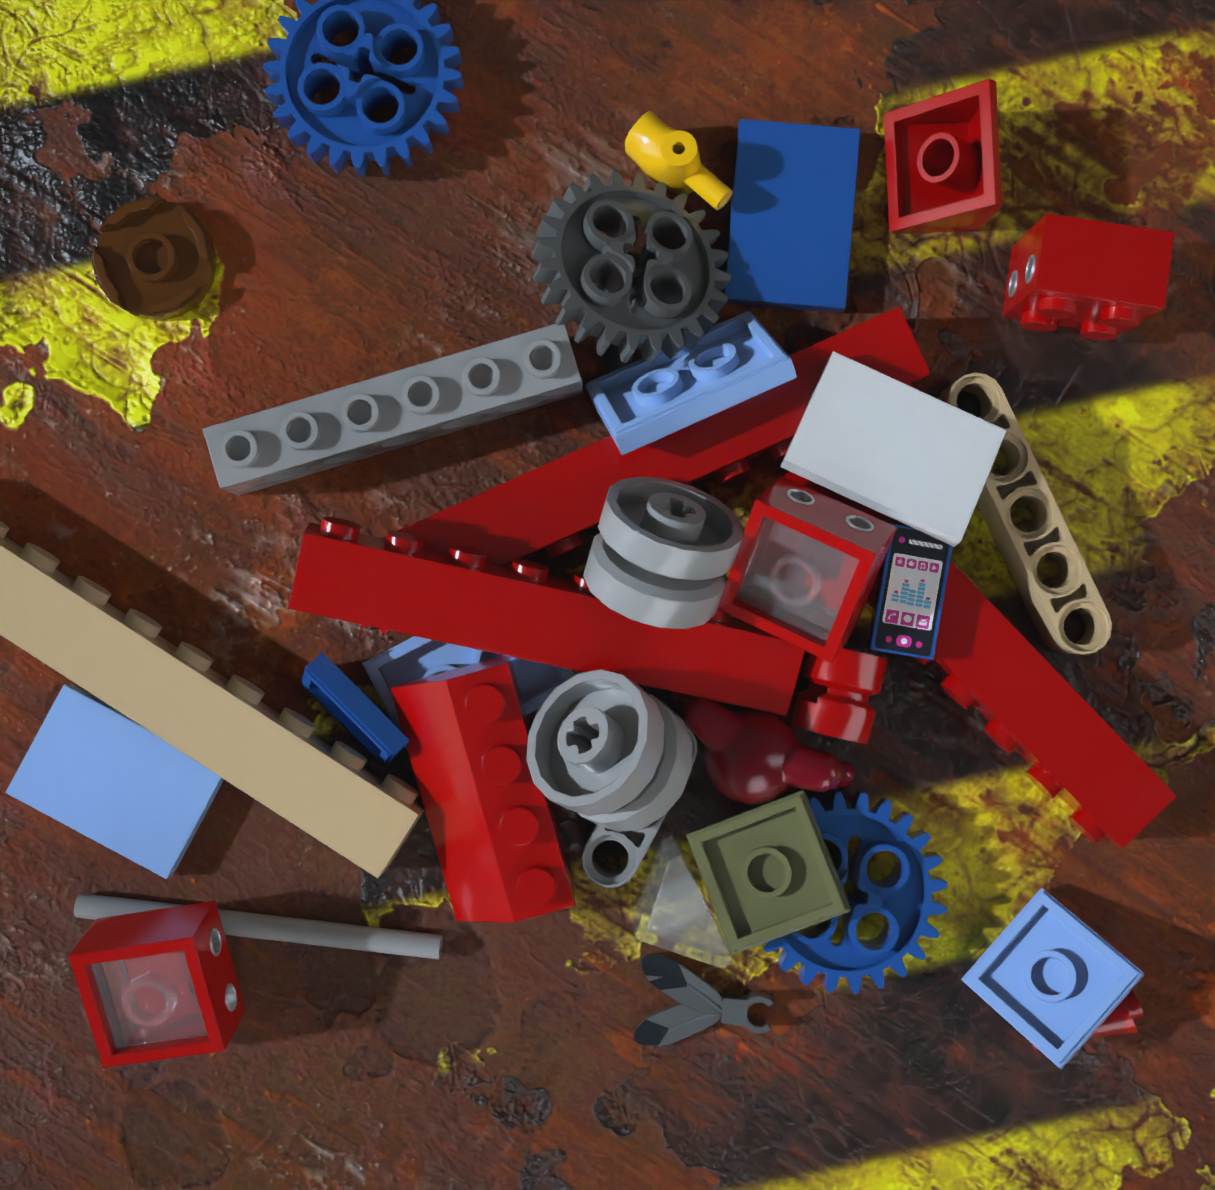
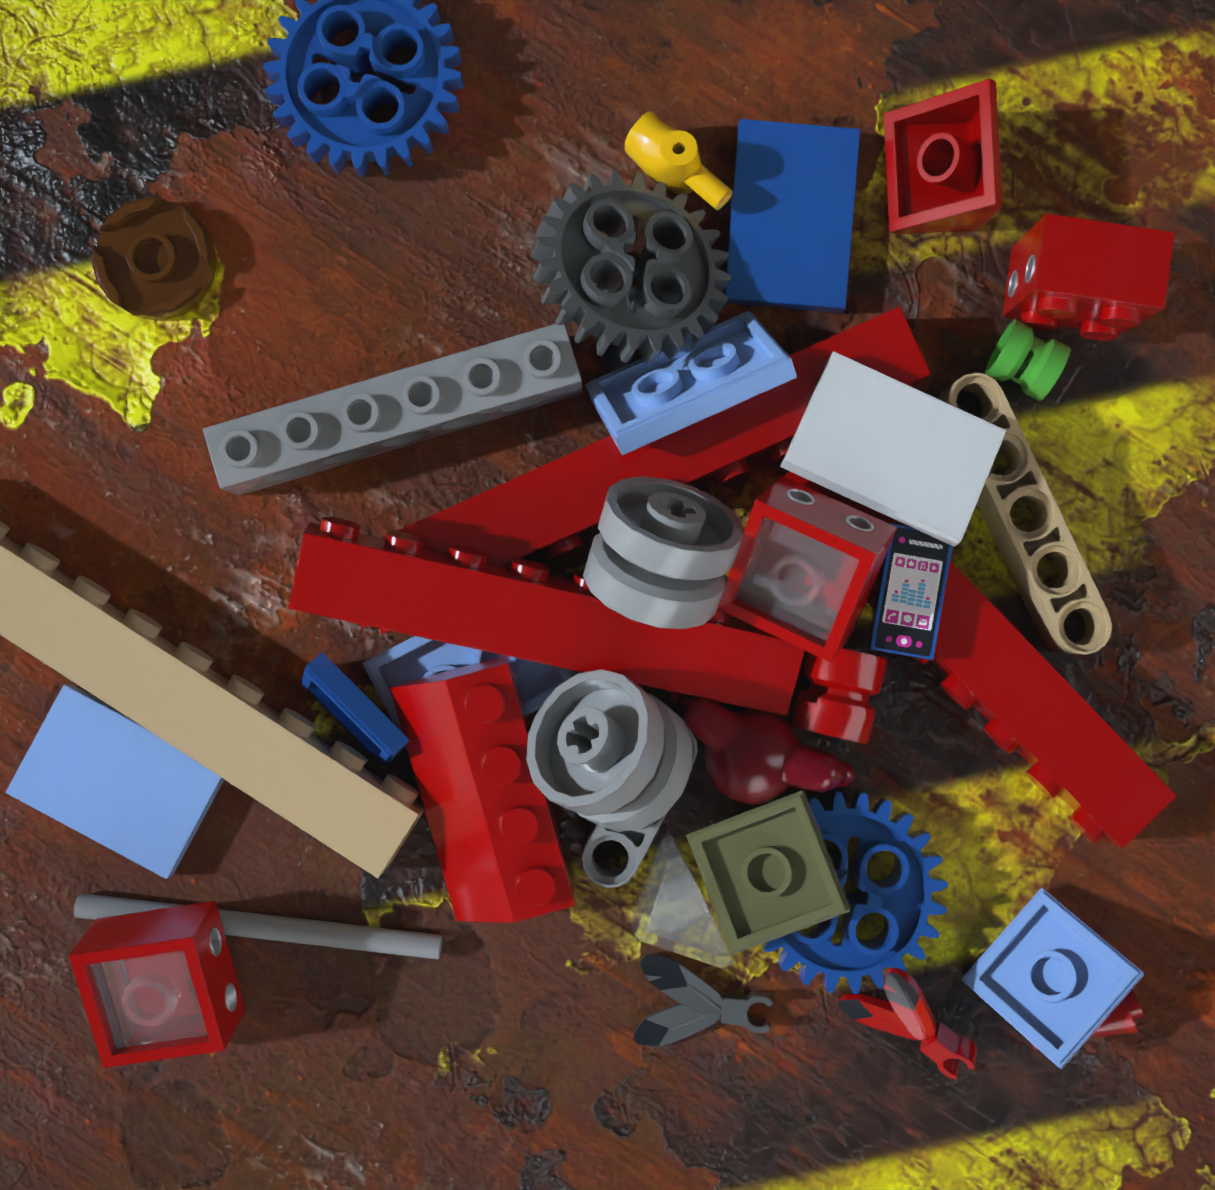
(911, 1018): none -> red piece
(1027, 360): none -> bright green wheel

